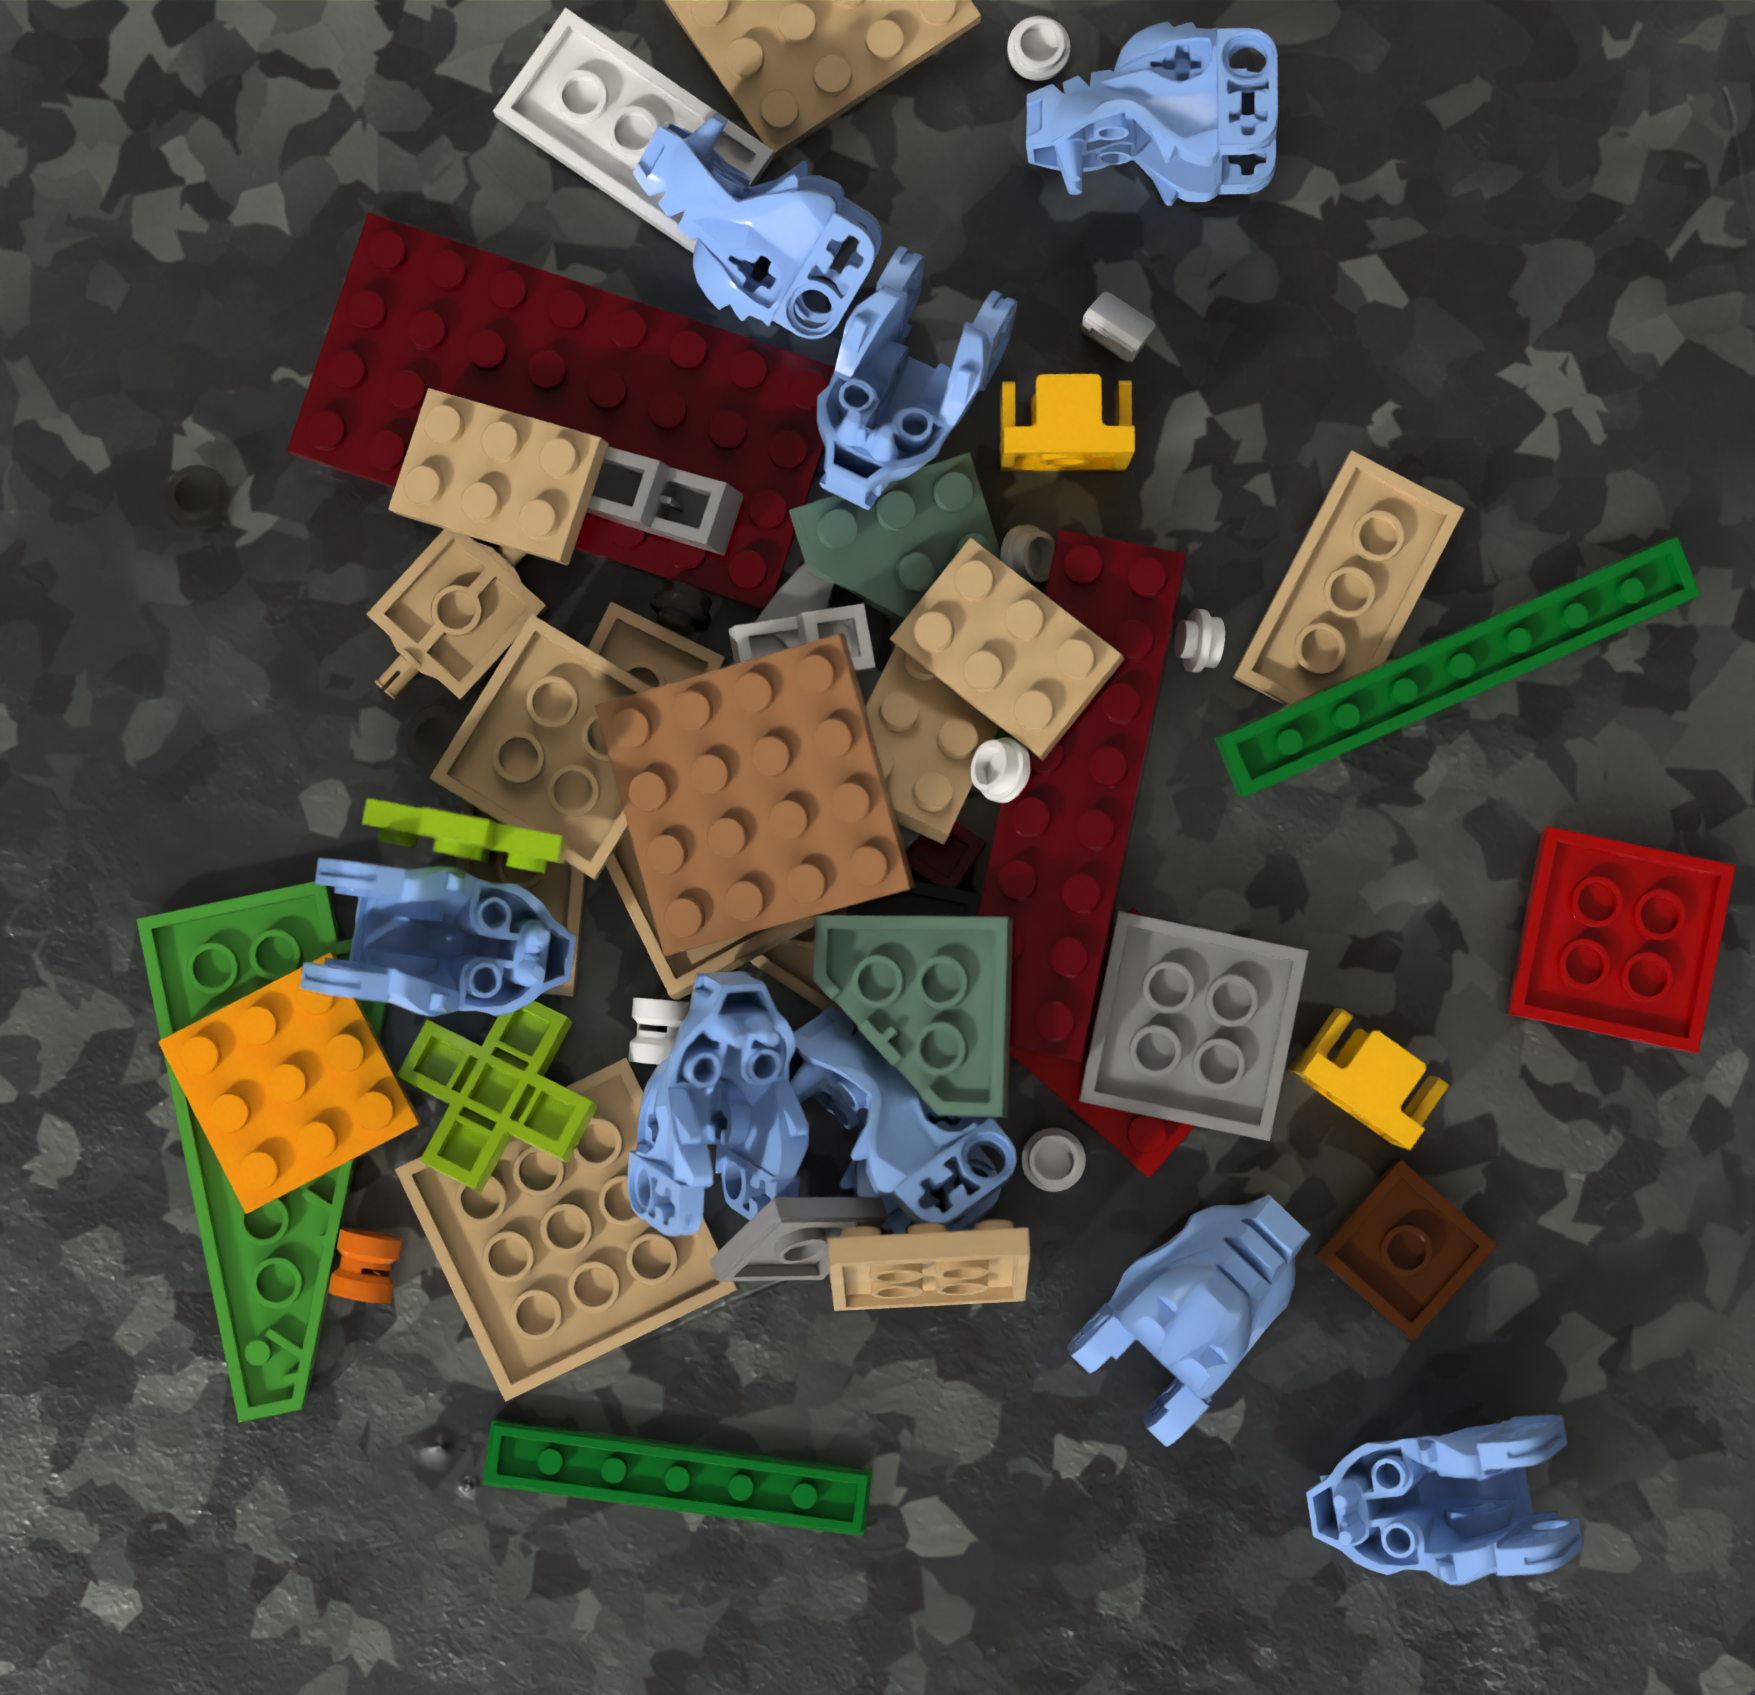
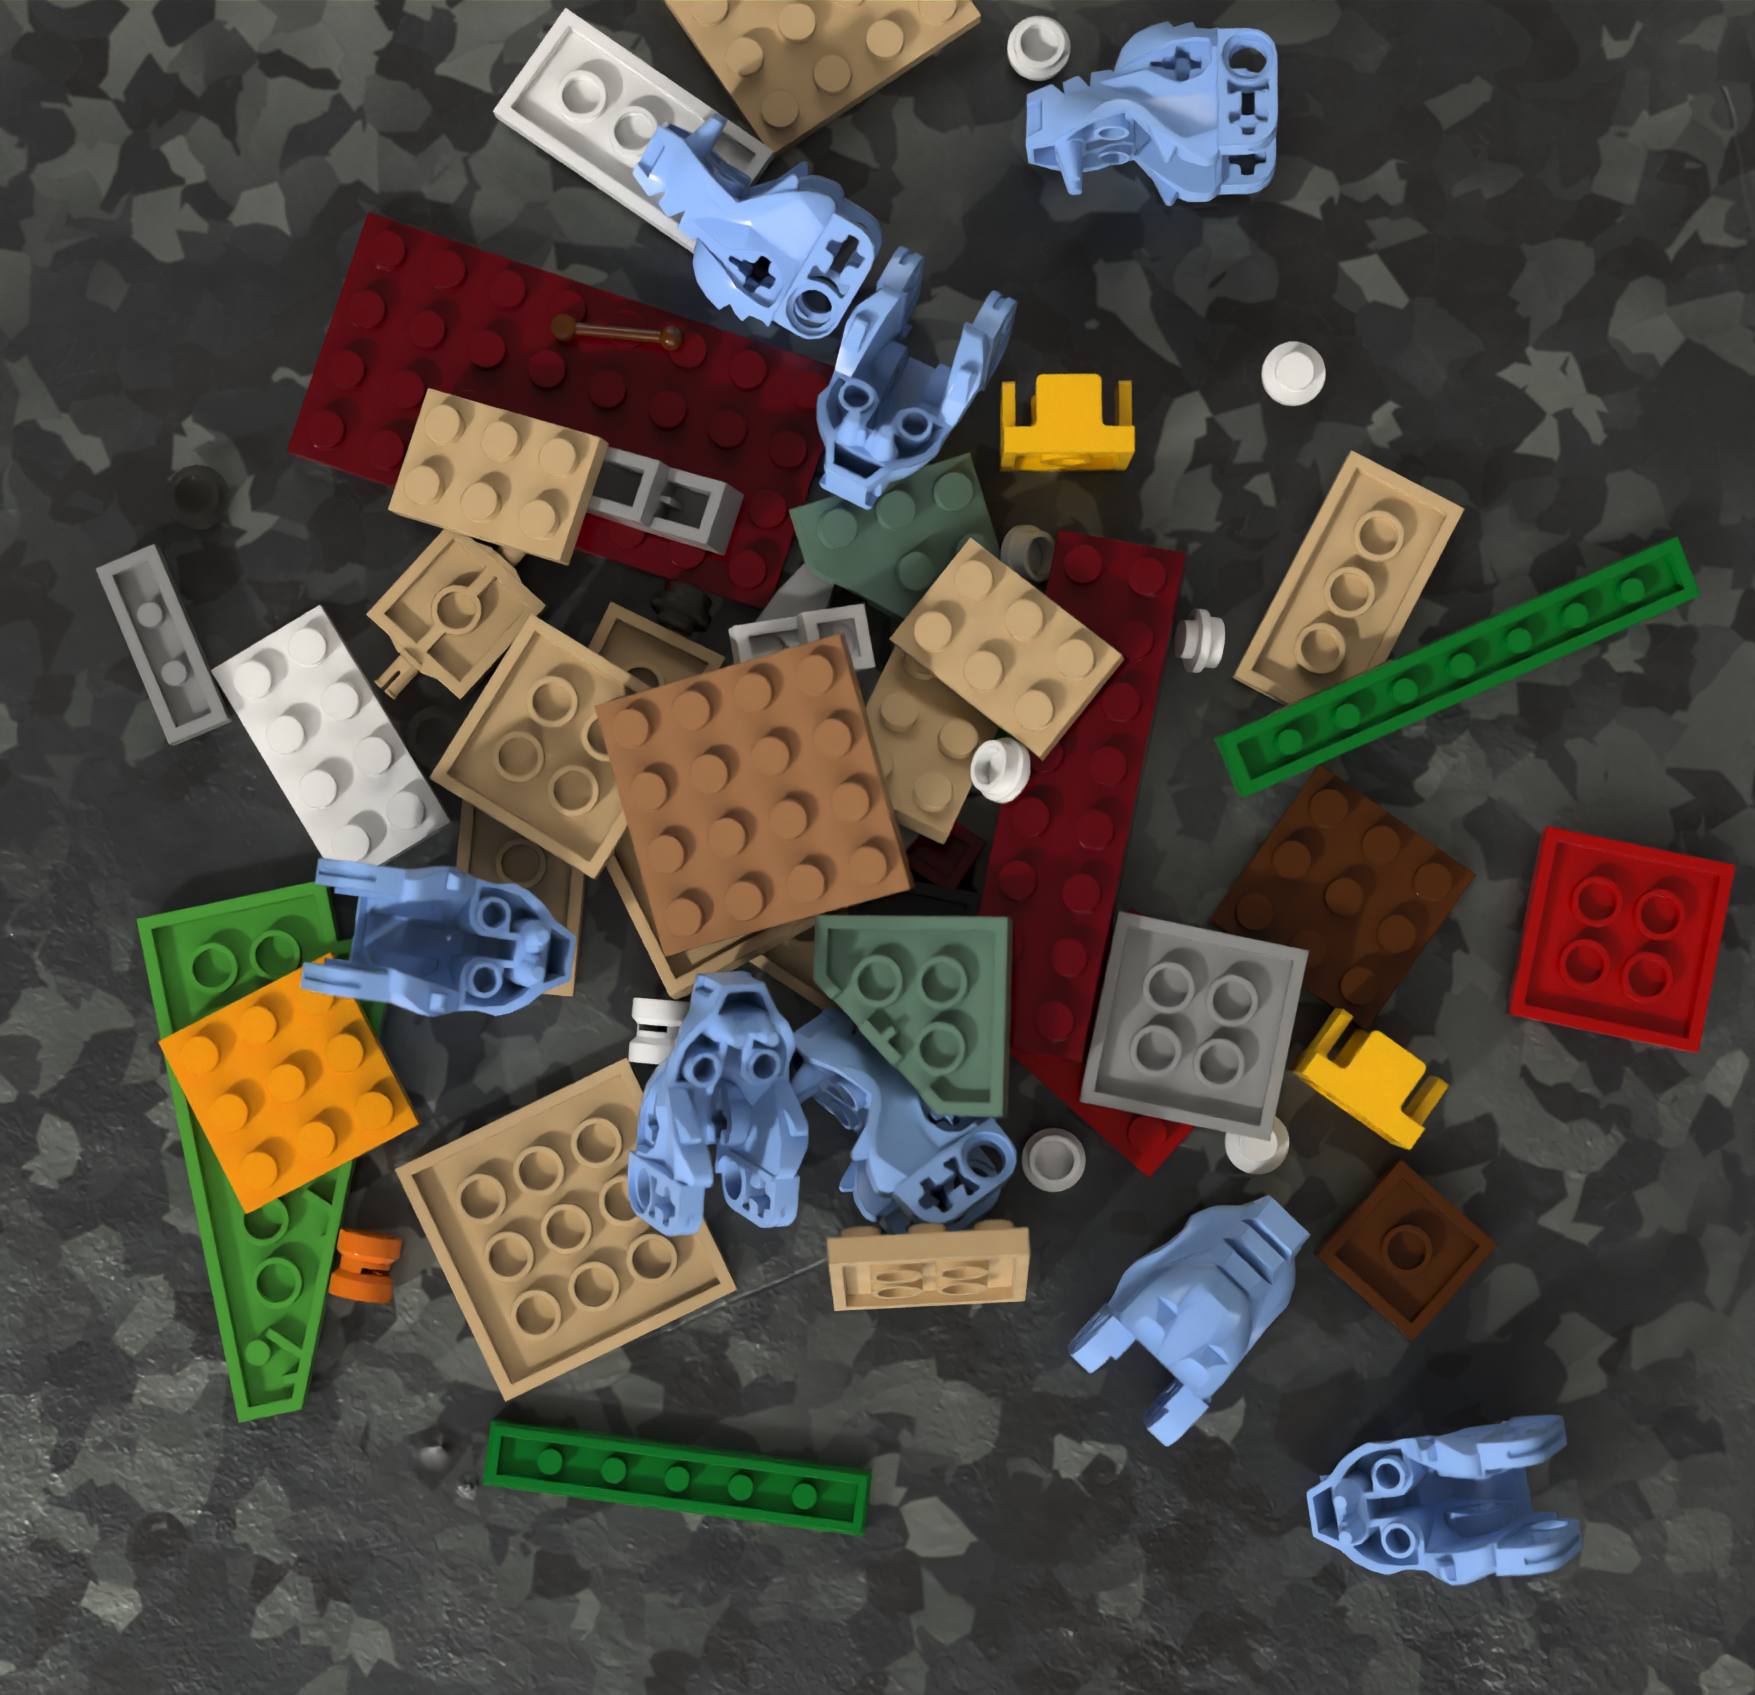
(164, 644): none -> light grey plate
(331, 743): none -> white plate
(464, 835): lime plate -> none
(496, 1093): lime plate -> none
(566, 328): none -> reddish brown hinge
(791, 1238): light grey tile -> none
(1117, 326): white slope -> none
(1258, 1155): none -> white plate
(1293, 373): none -> white plate
(1348, 890): none -> reddish brown plate

